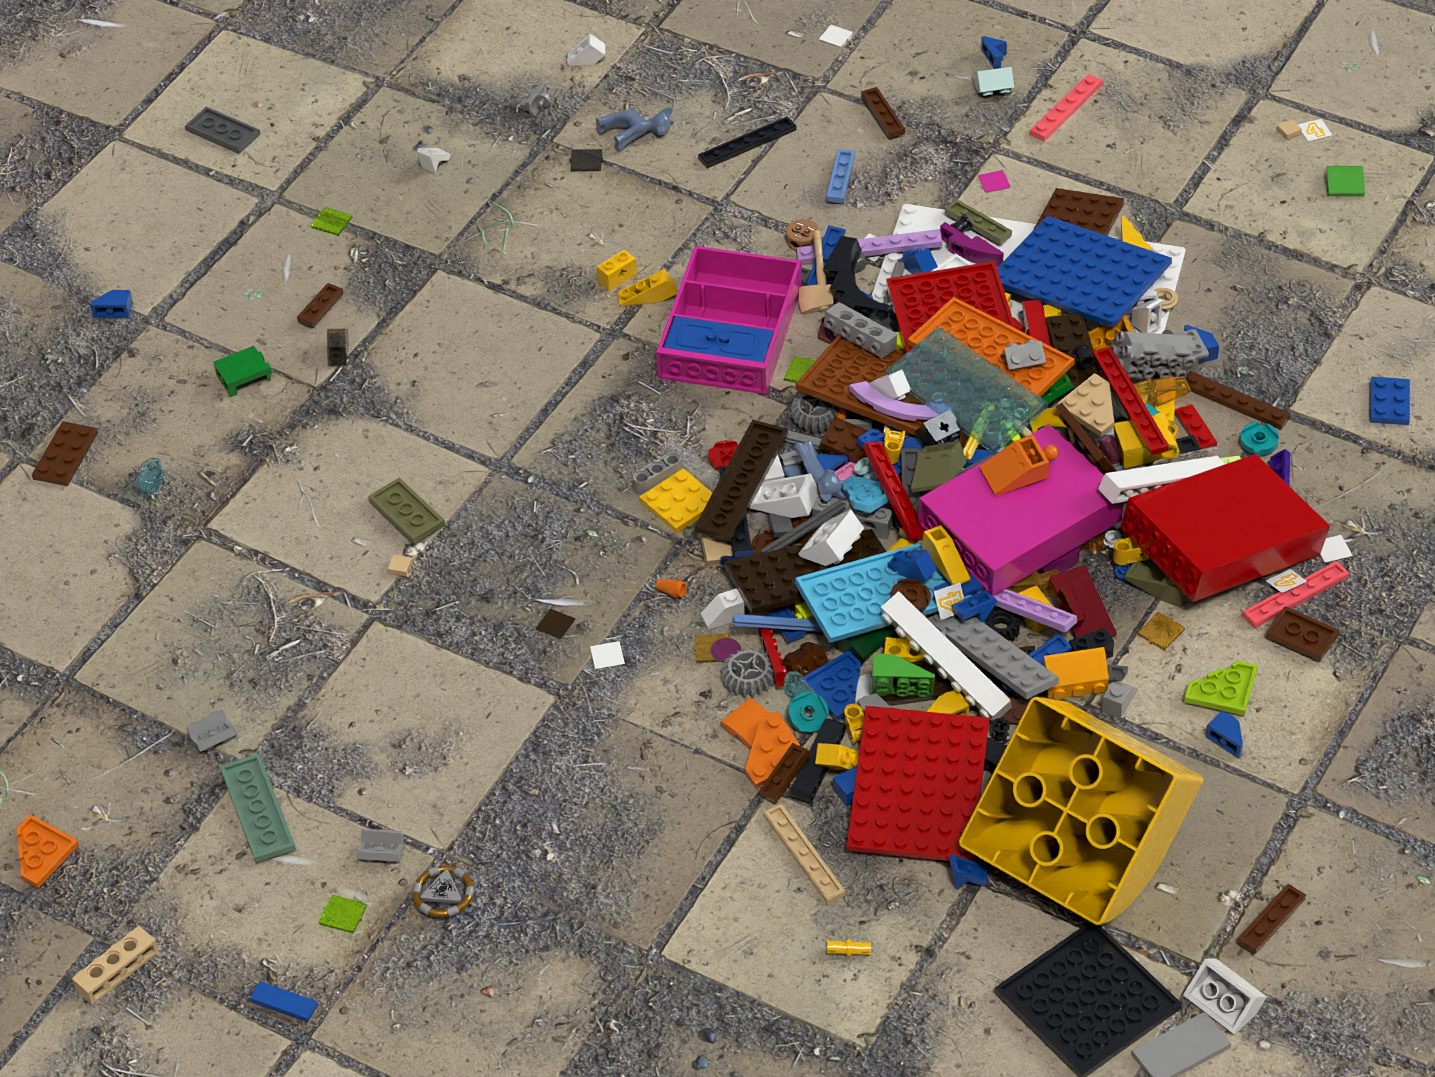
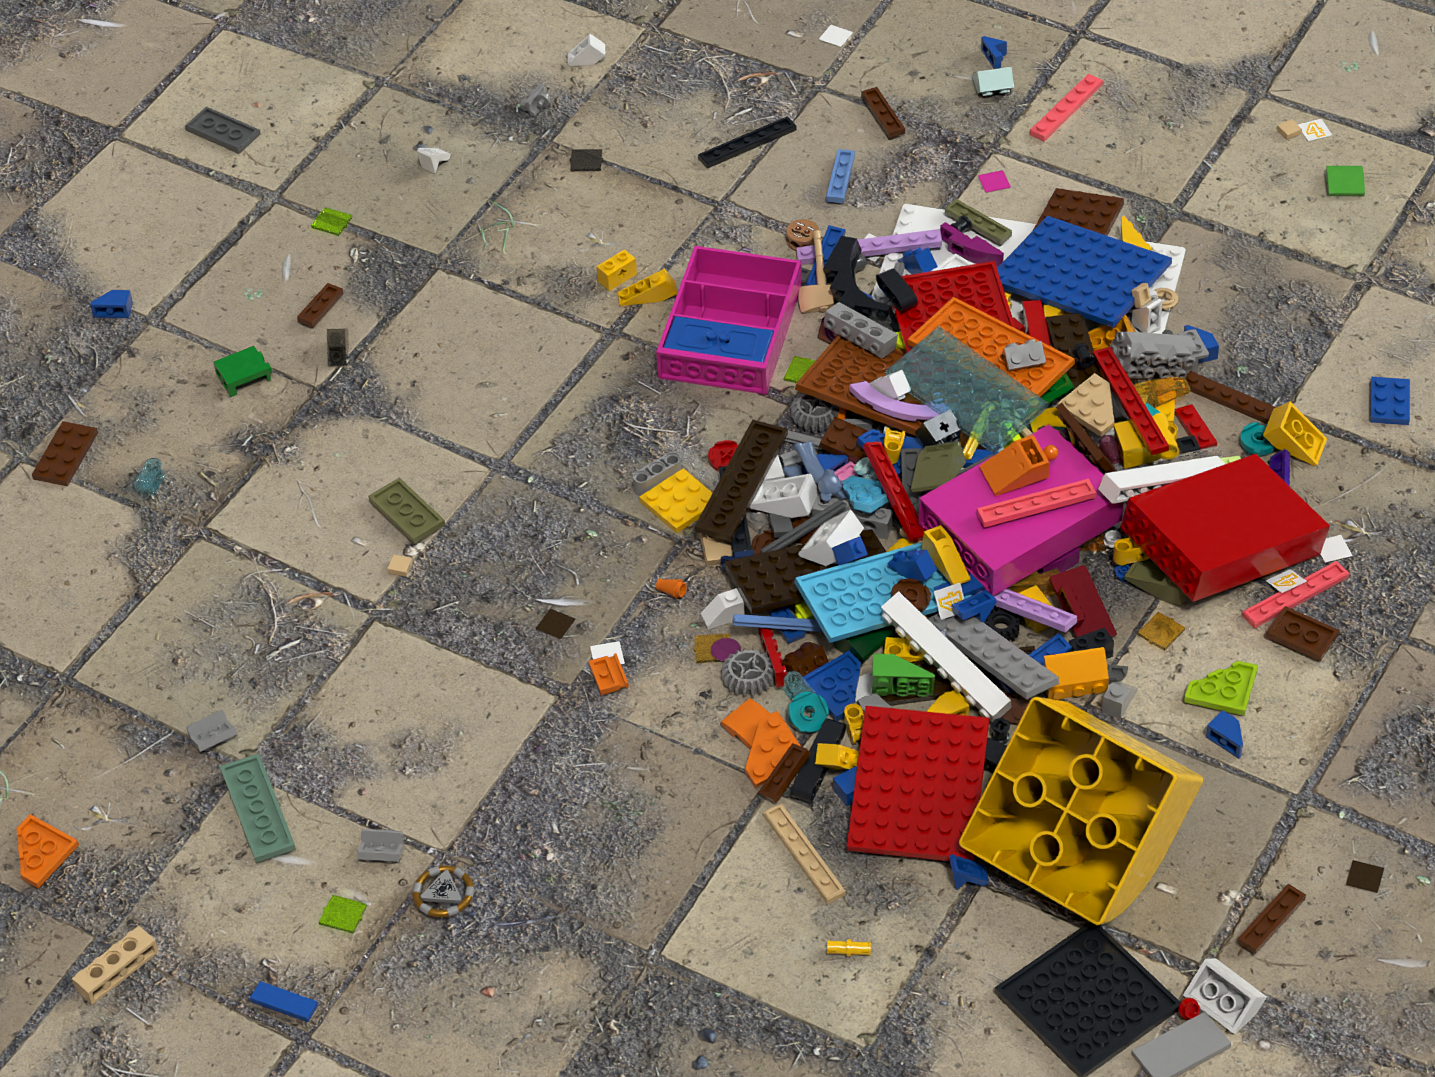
(608, 674): none -> orange plate
(637, 125): sand blue animal -> none
(849, 551): none -> blue slope
(896, 290): none -> black beam
(1036, 503): none -> coral plate
(1141, 295): none -> tan tile
(1189, 1008): none -> red plate
(1295, 433): none -> yellow slope
(1365, 876): none -> dark brown sticker

